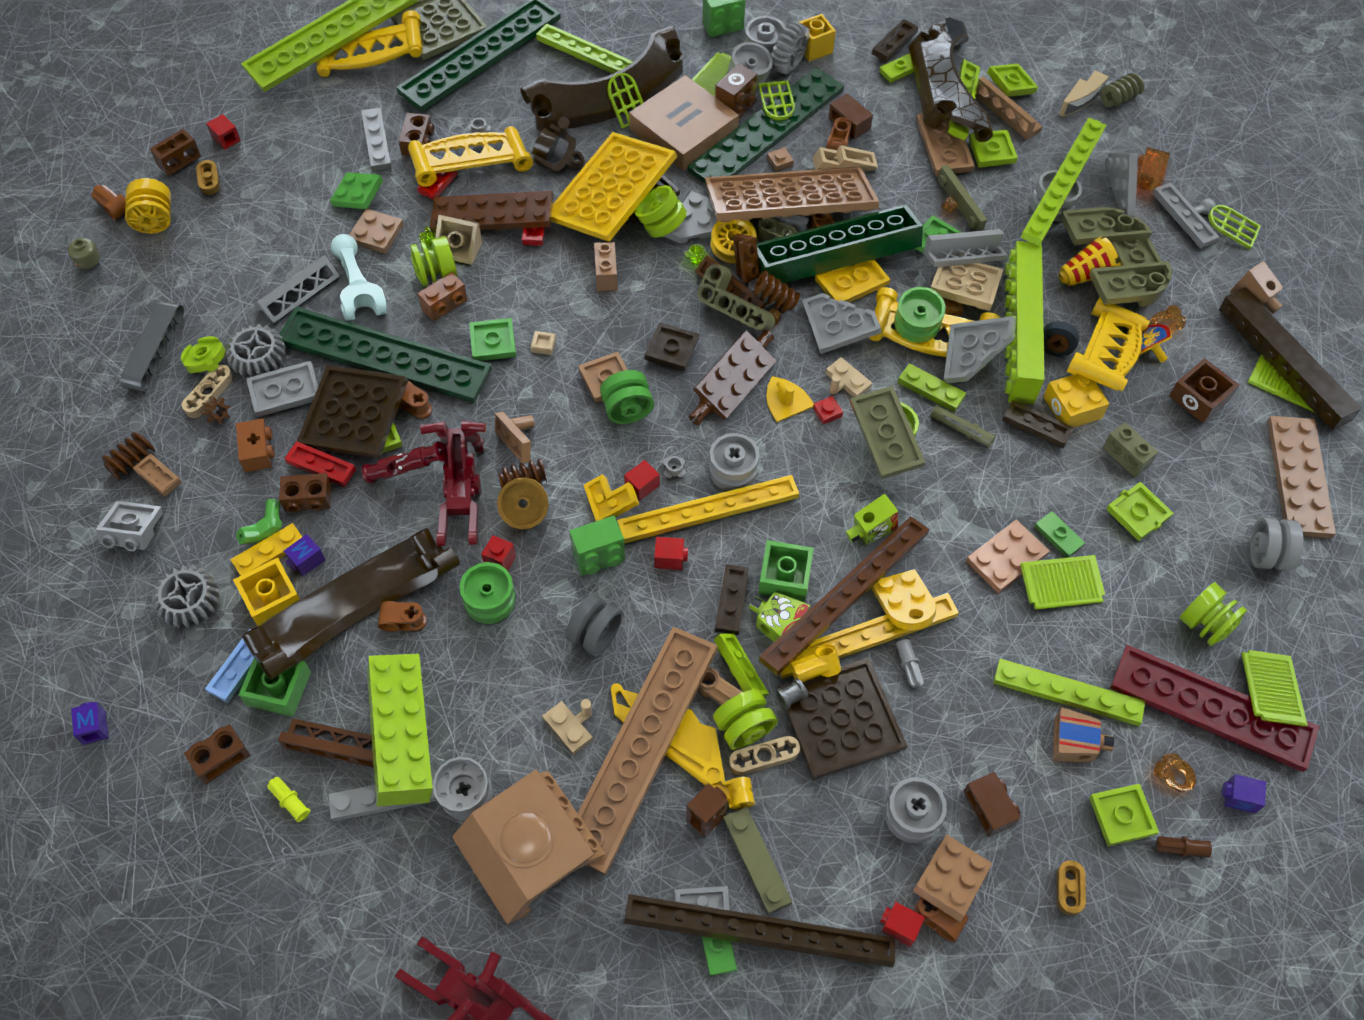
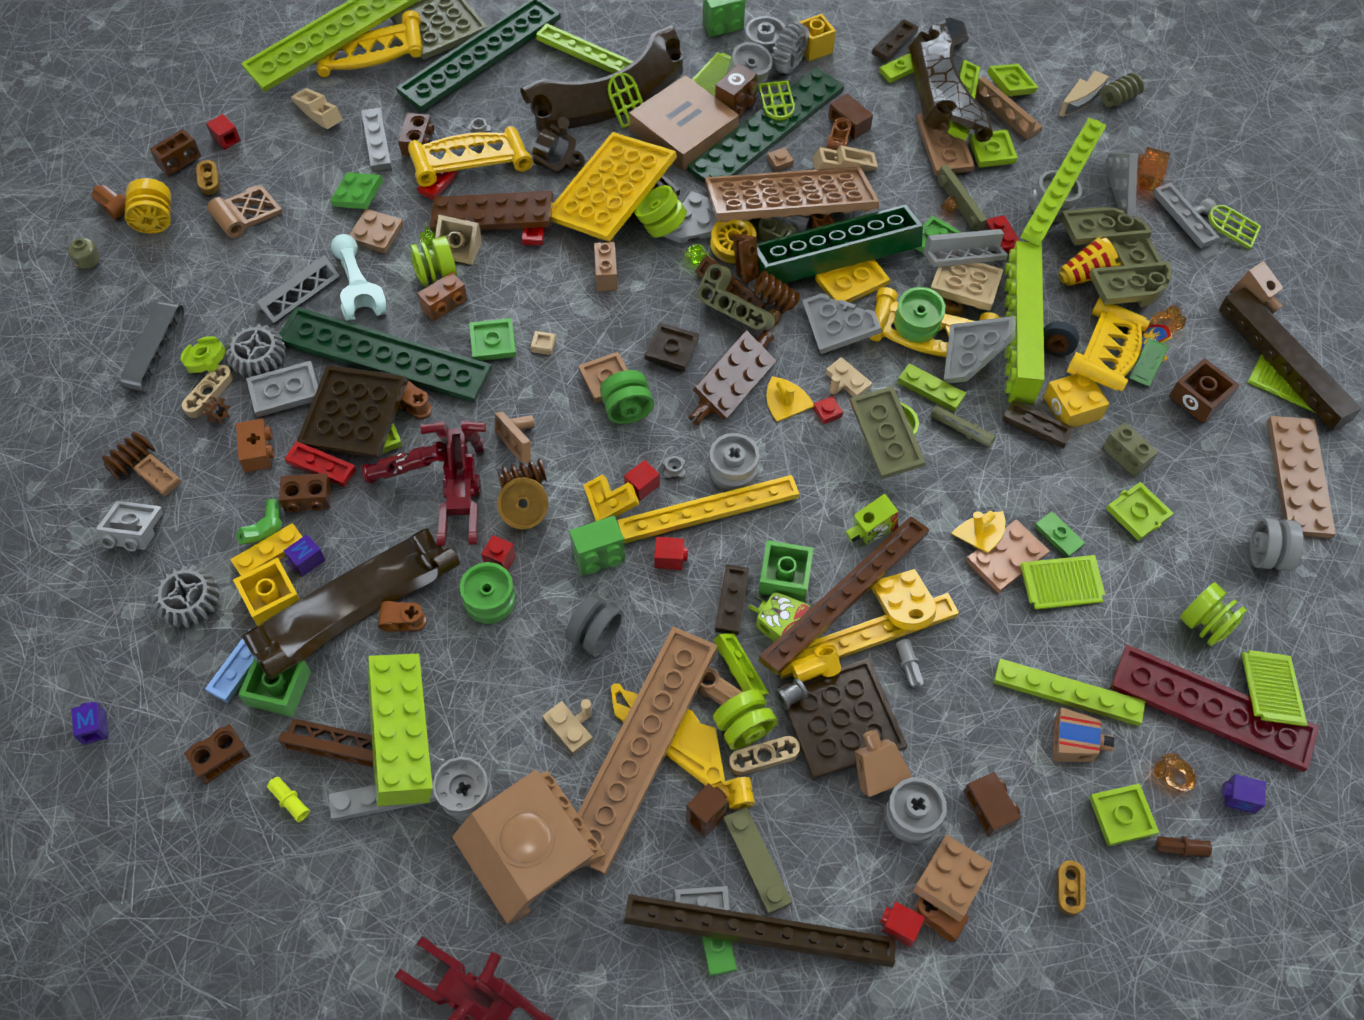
(232, 217): none -> medium nougat piece
(317, 108): none -> tan slope
(879, 765): none -> medium nougat torso
(982, 530): none -> yellow shield
(1009, 238): none -> red plate
(1149, 362): none -> bright green plate

